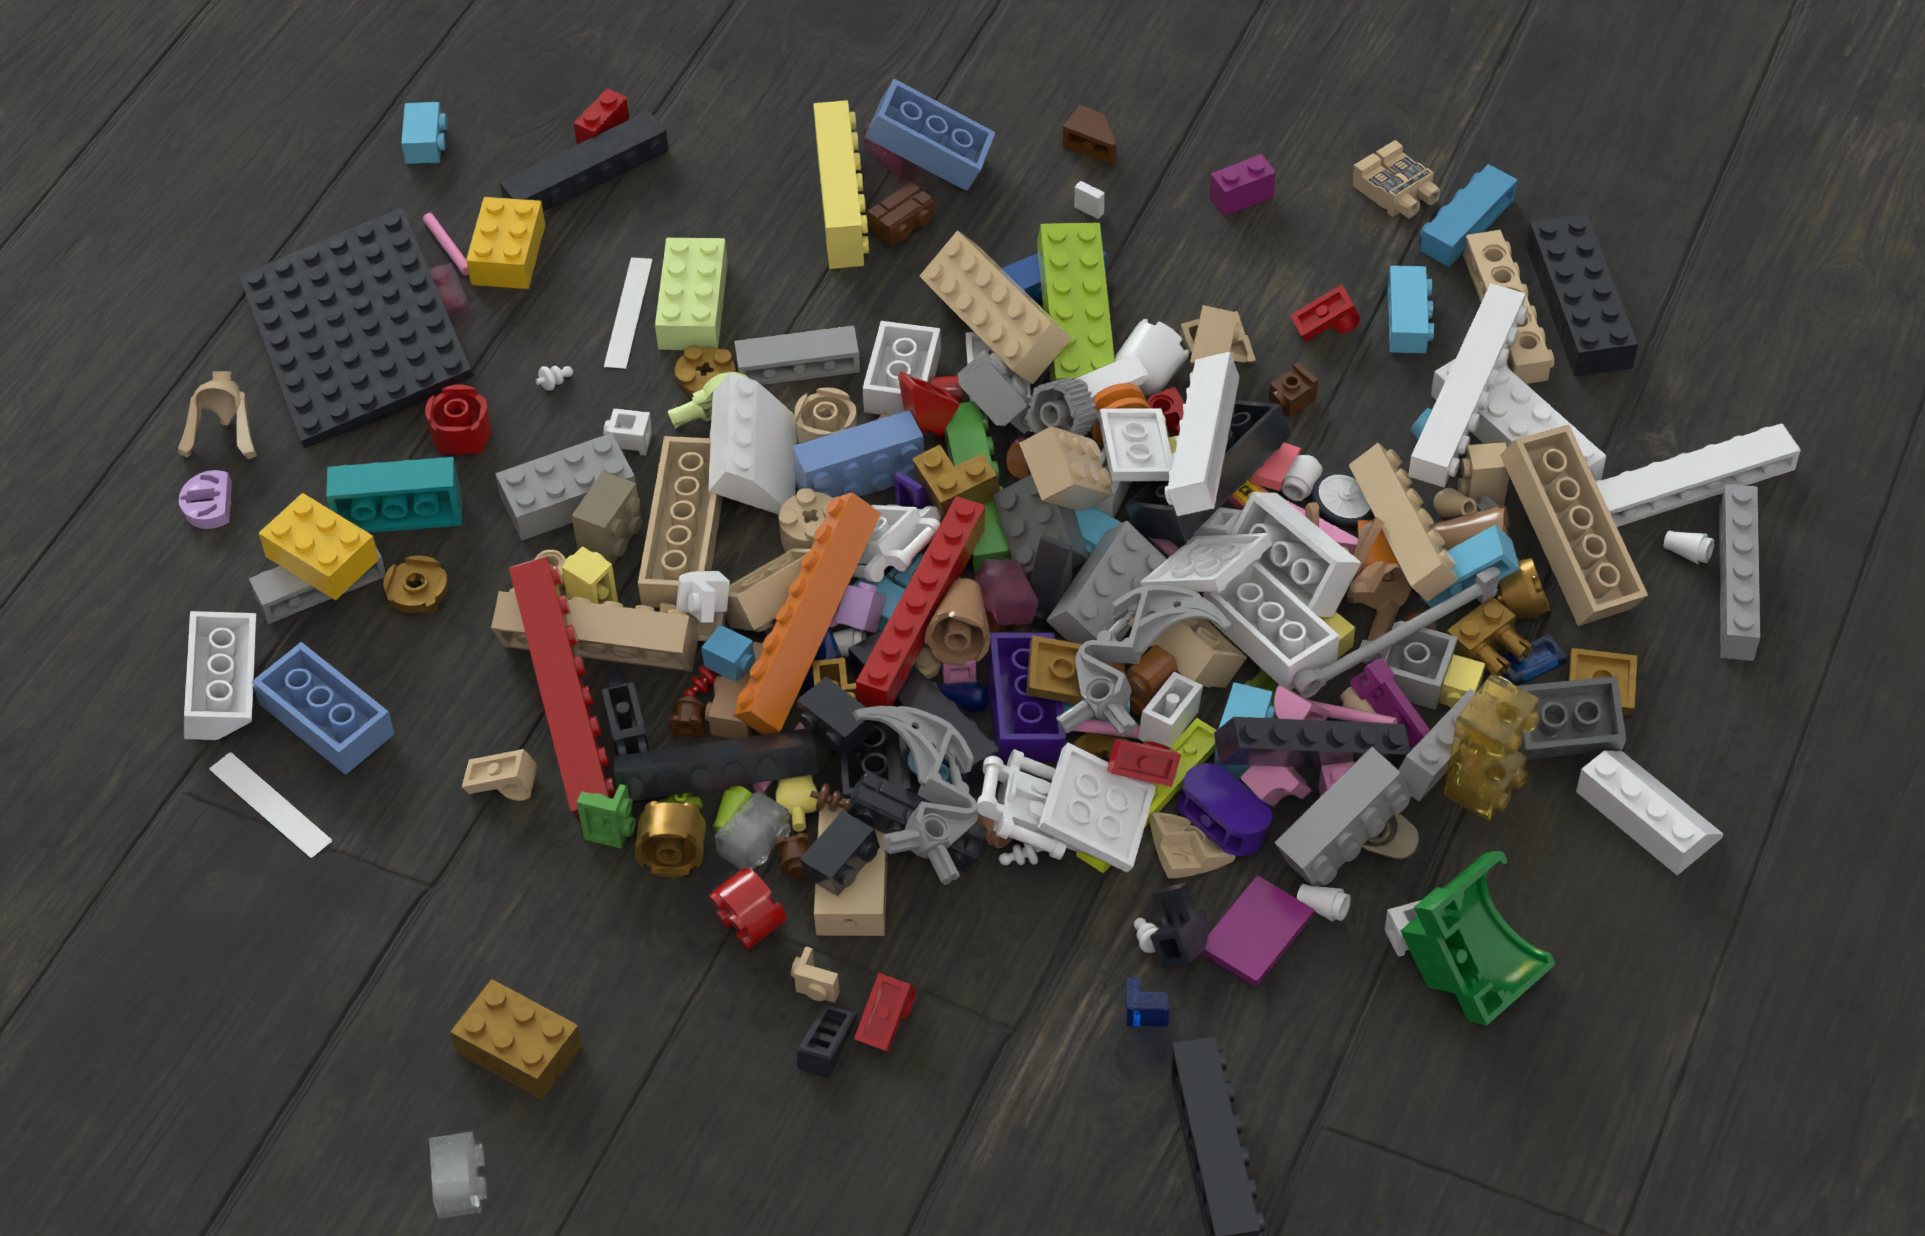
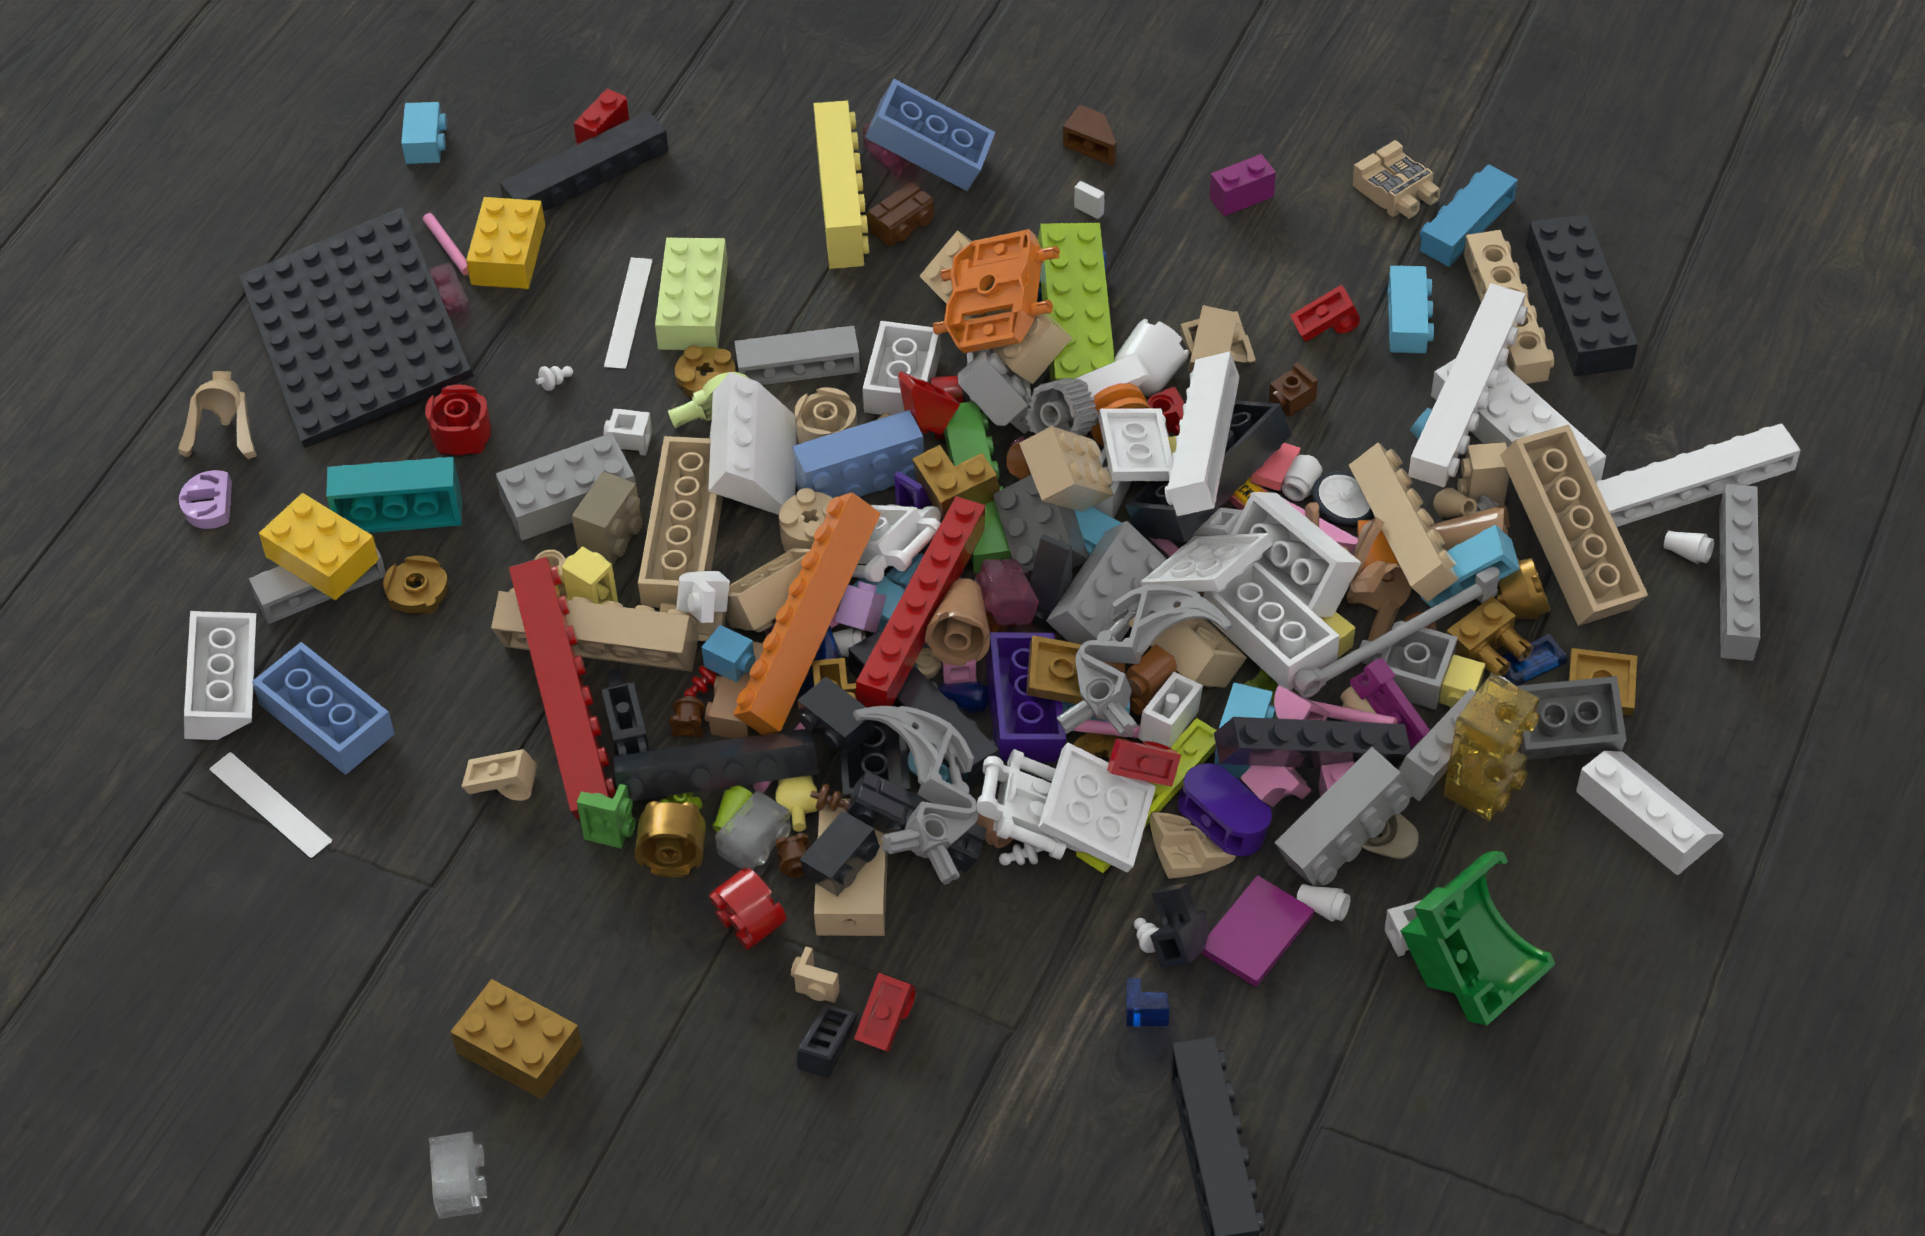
(1015, 265): none -> orange piece

